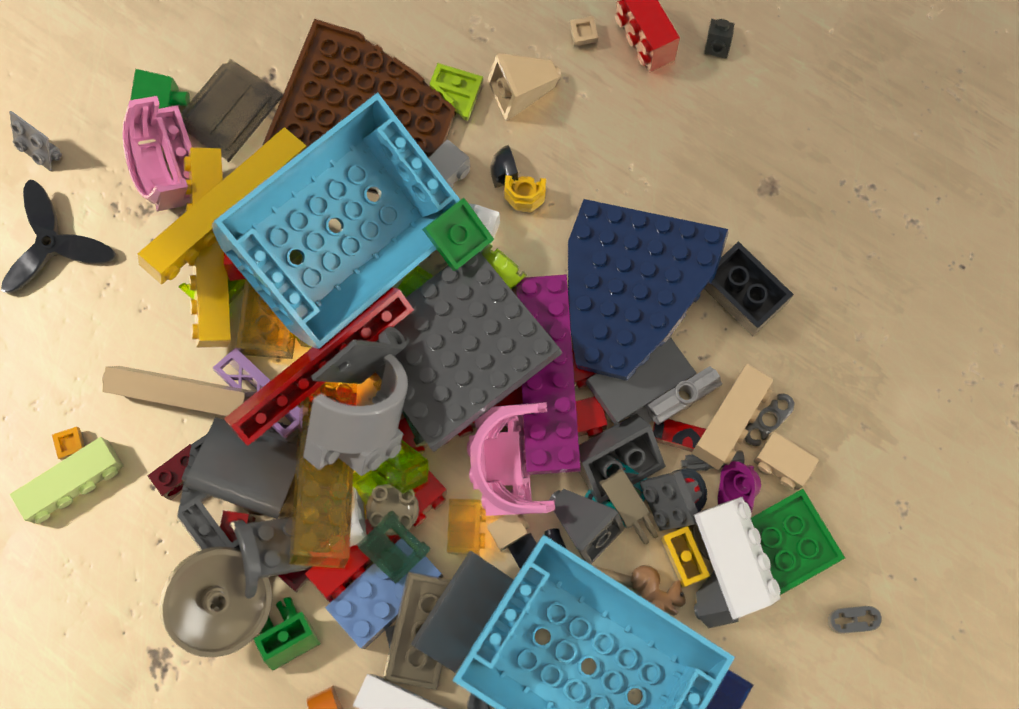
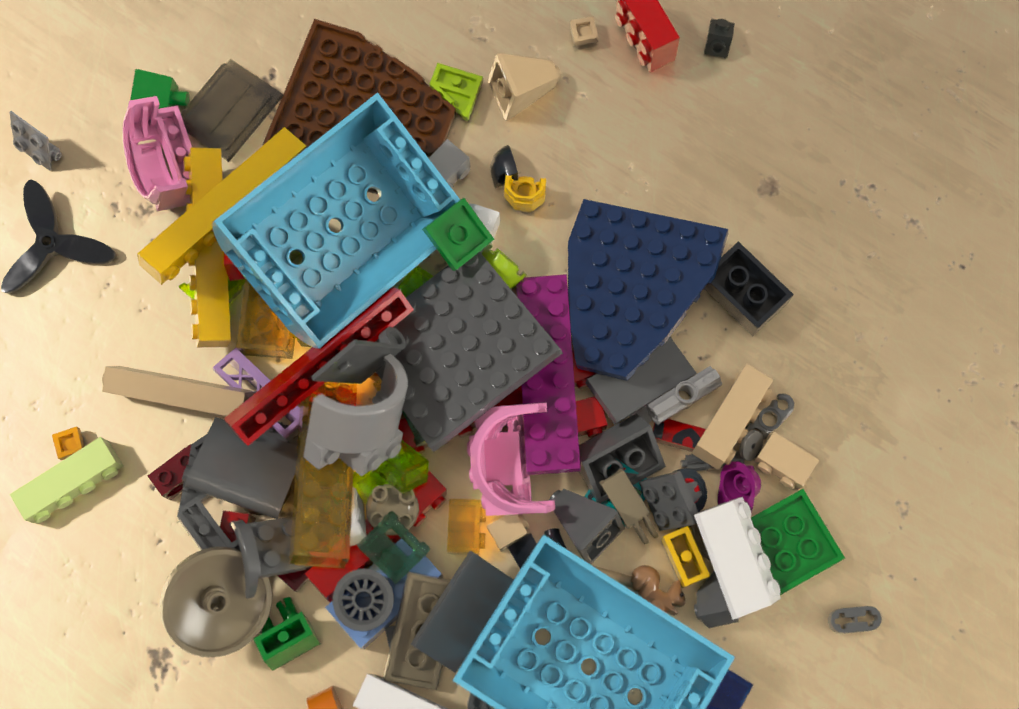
(380, 581): none -> dark grey wheel
(751, 445): none -> dark grey wheel

